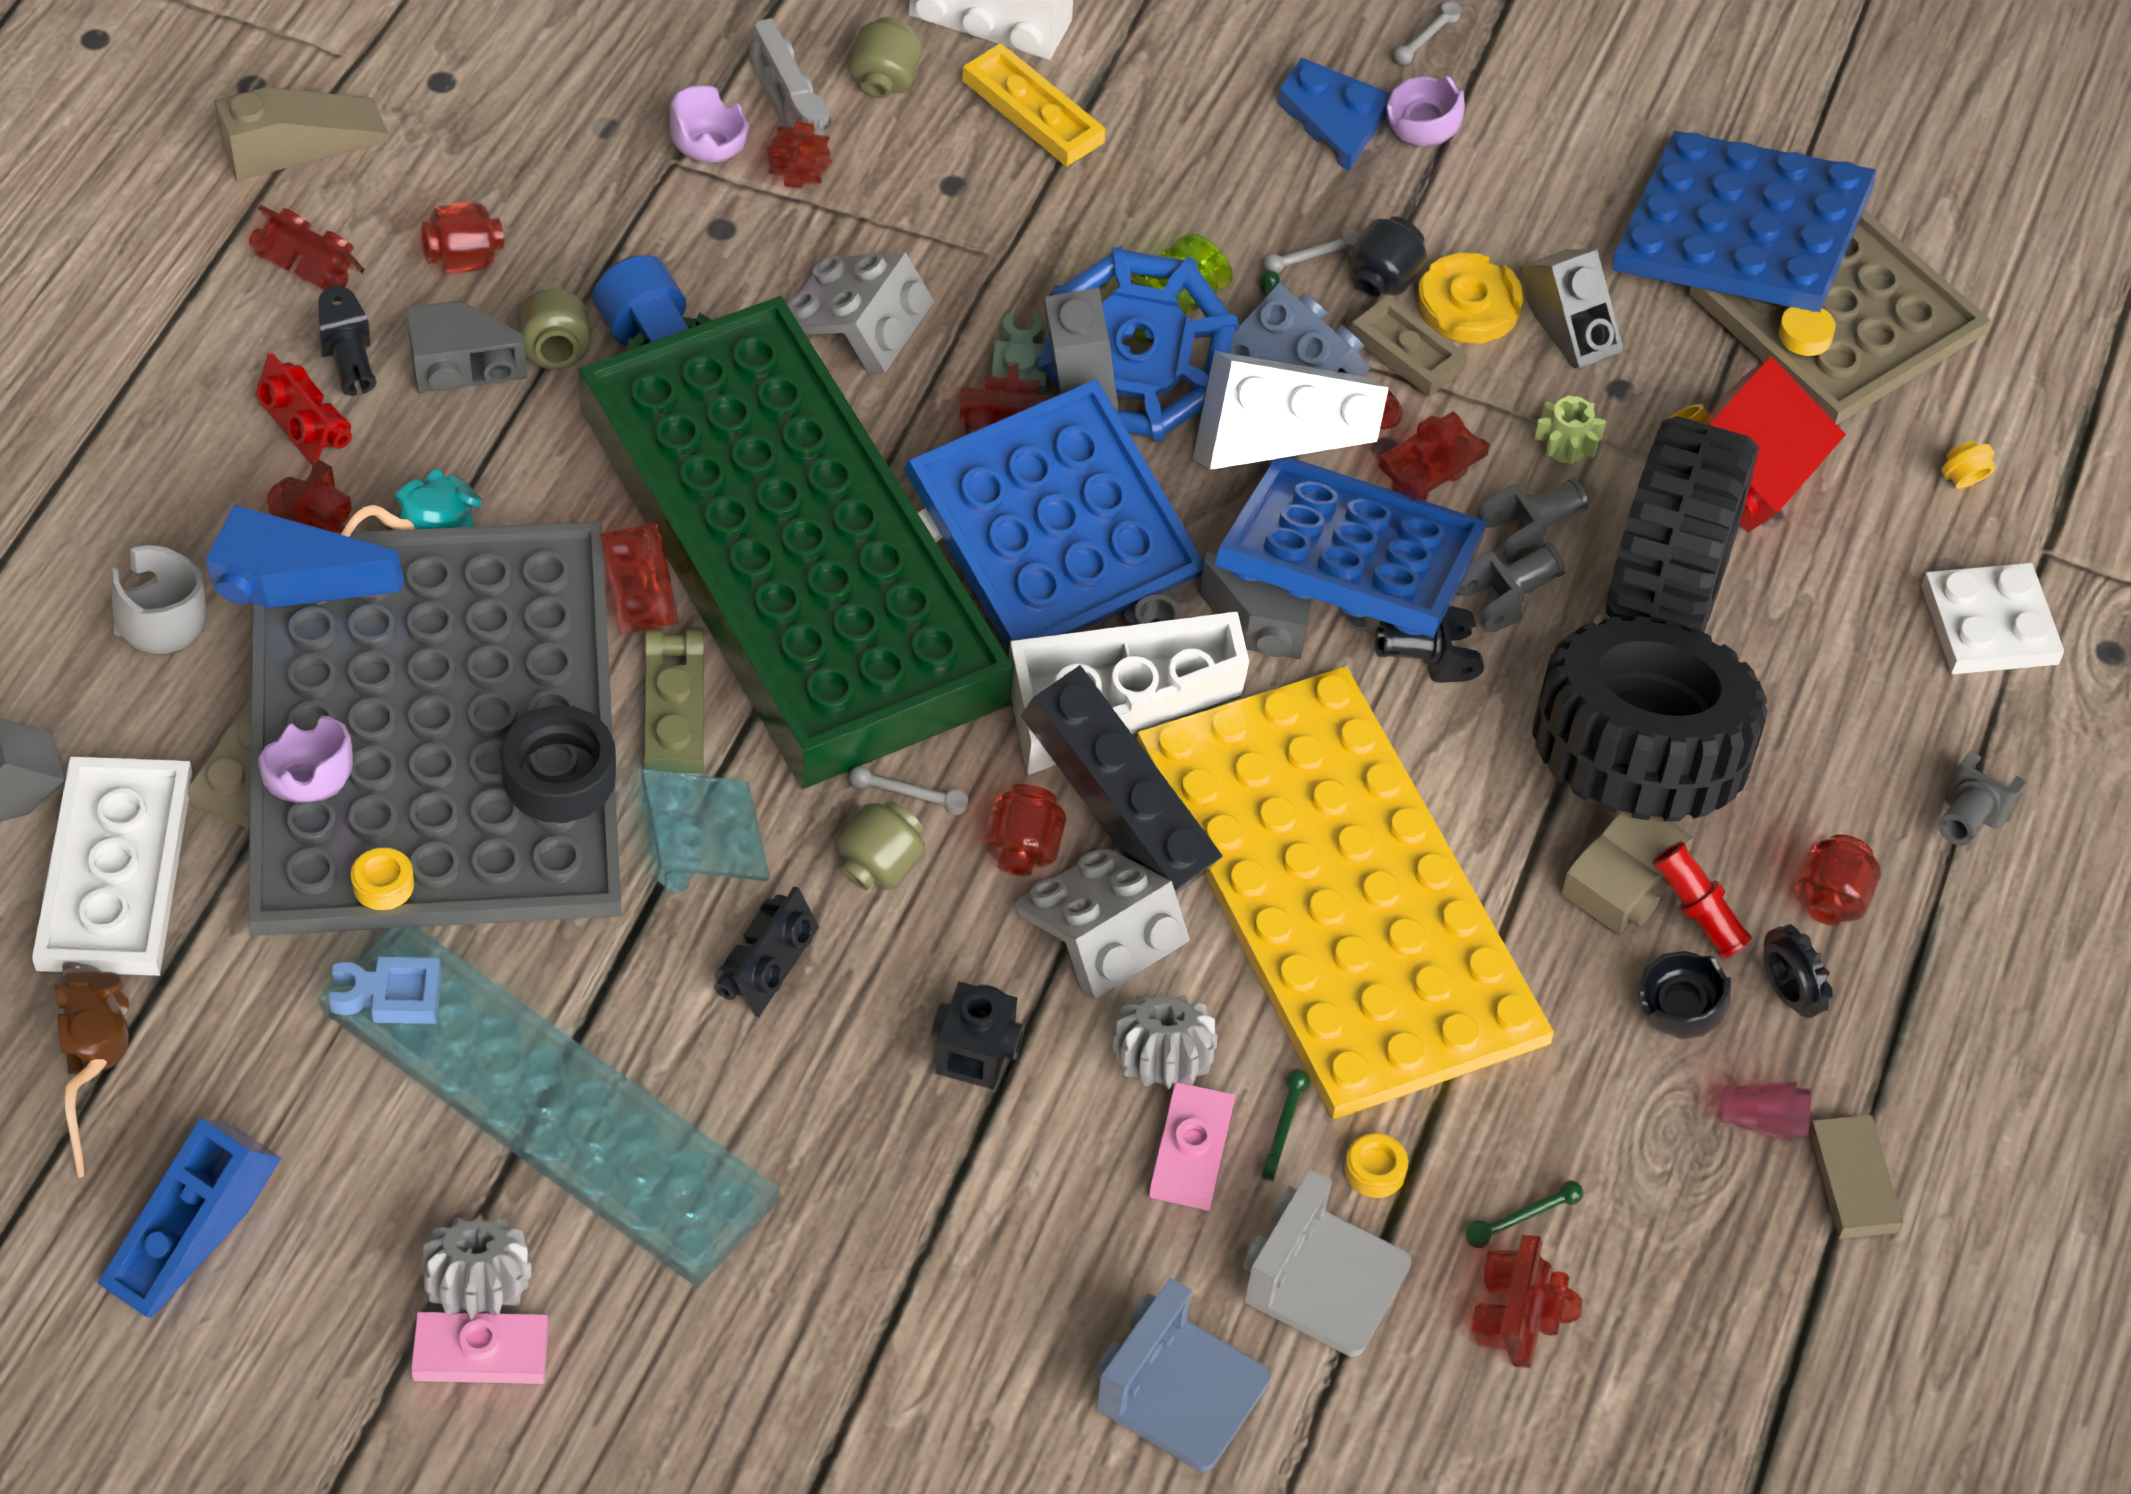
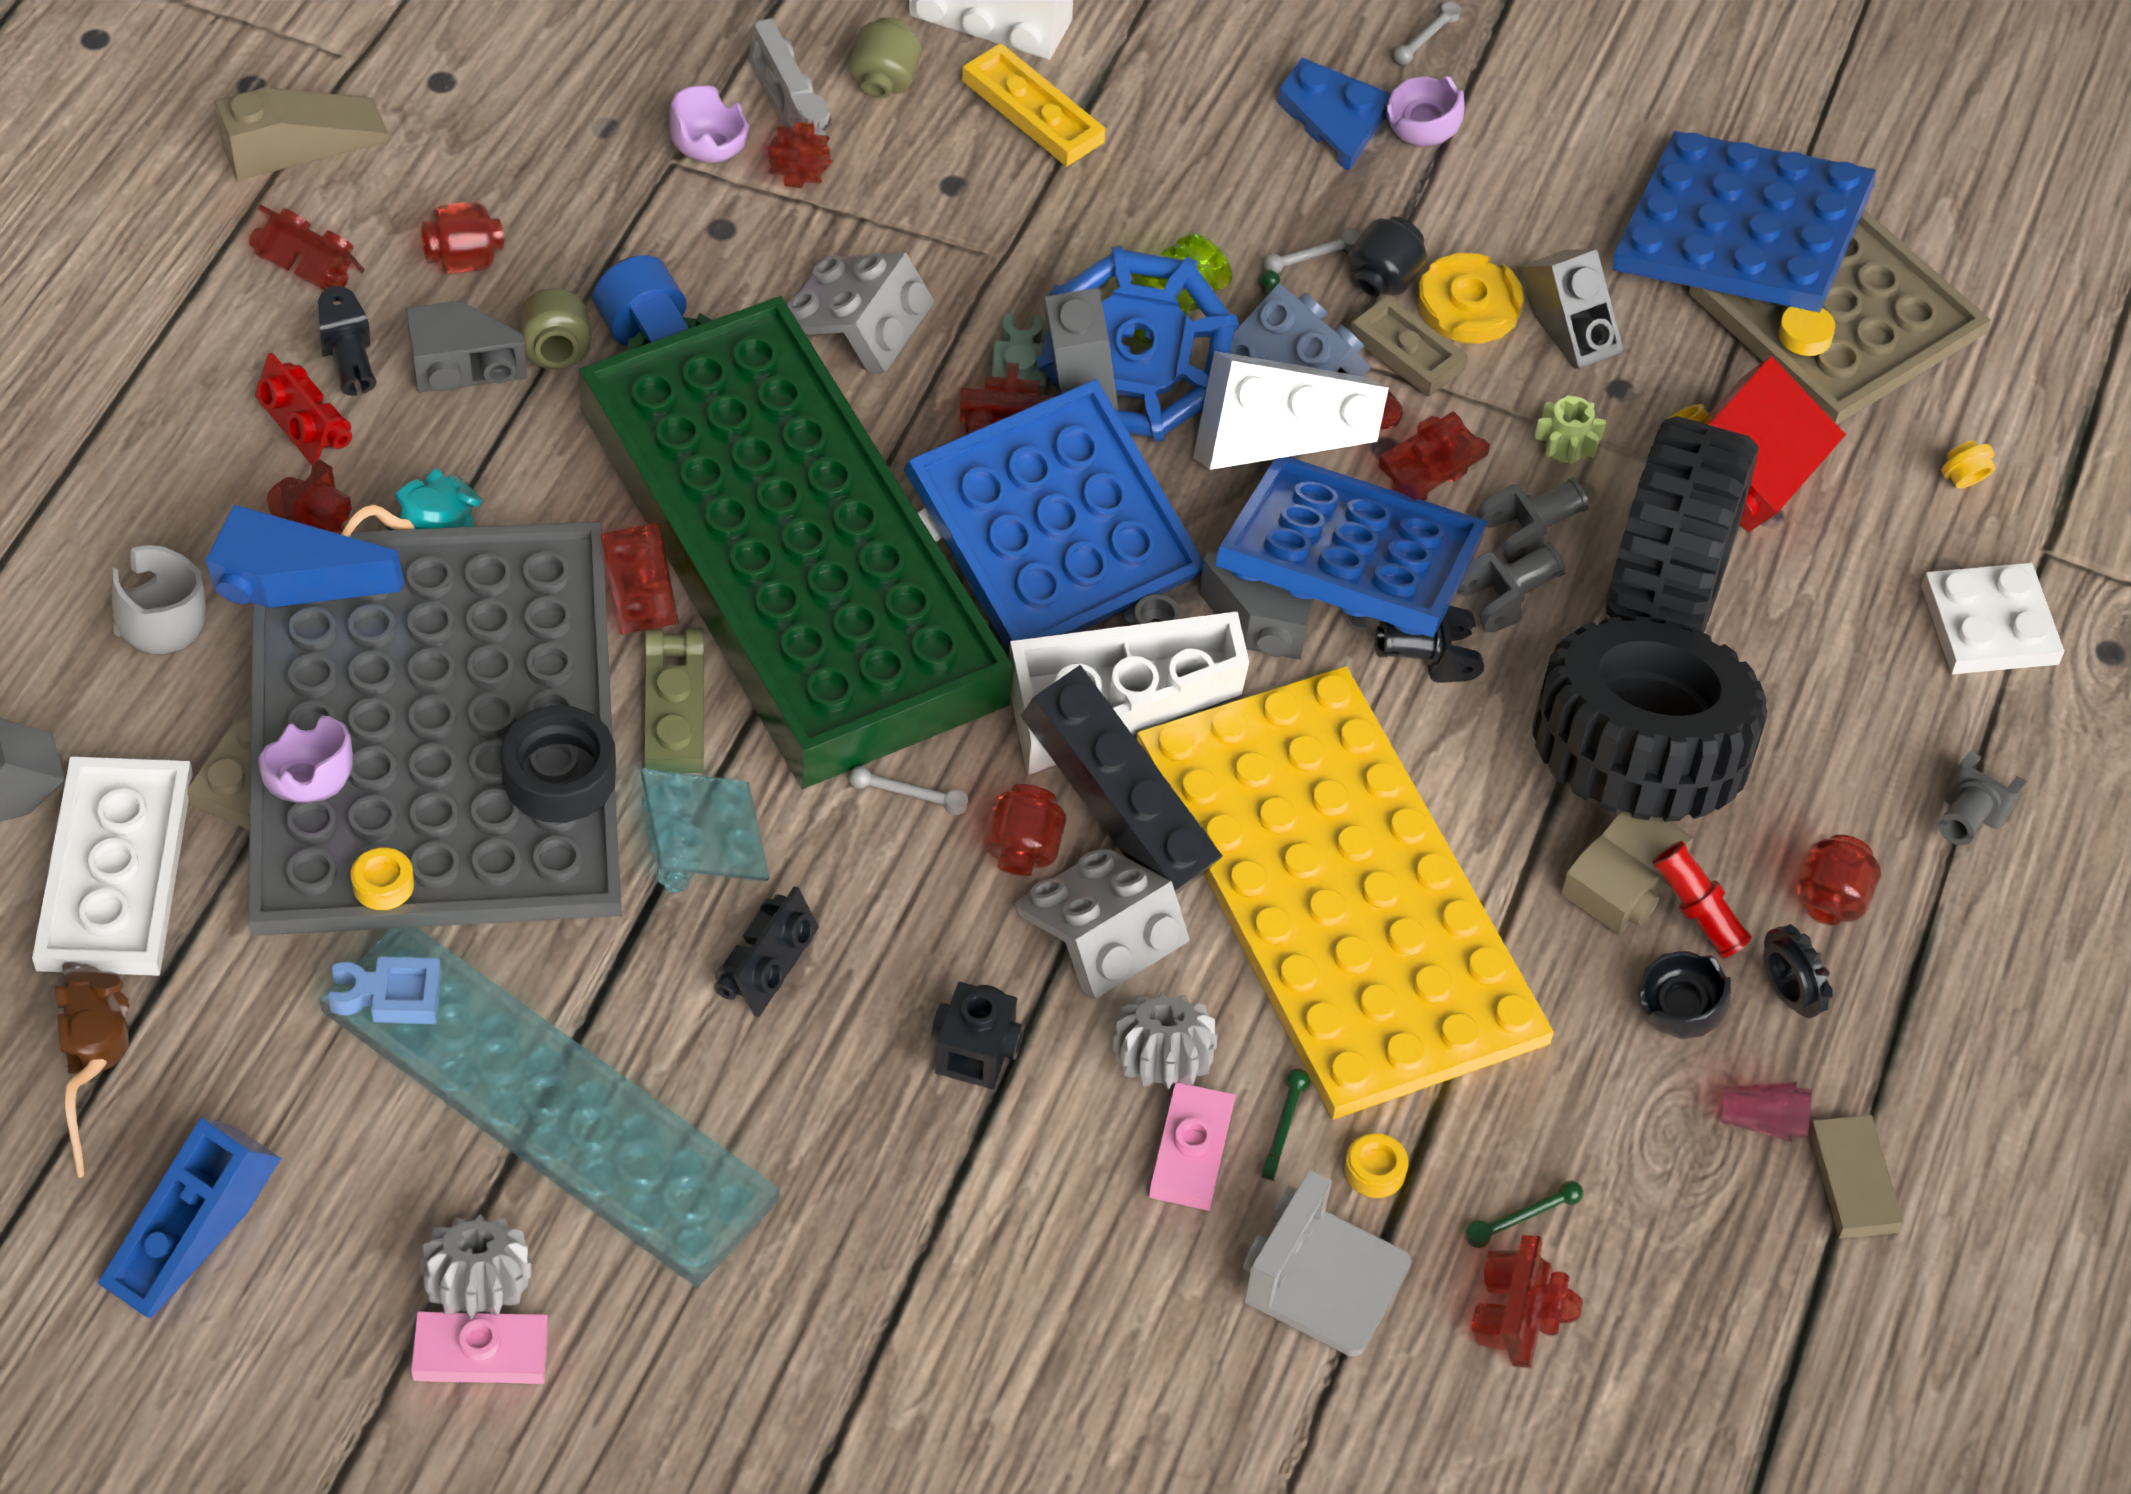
(881, 845): olive head -> none
(1178, 1381): sand blue bracket -> none

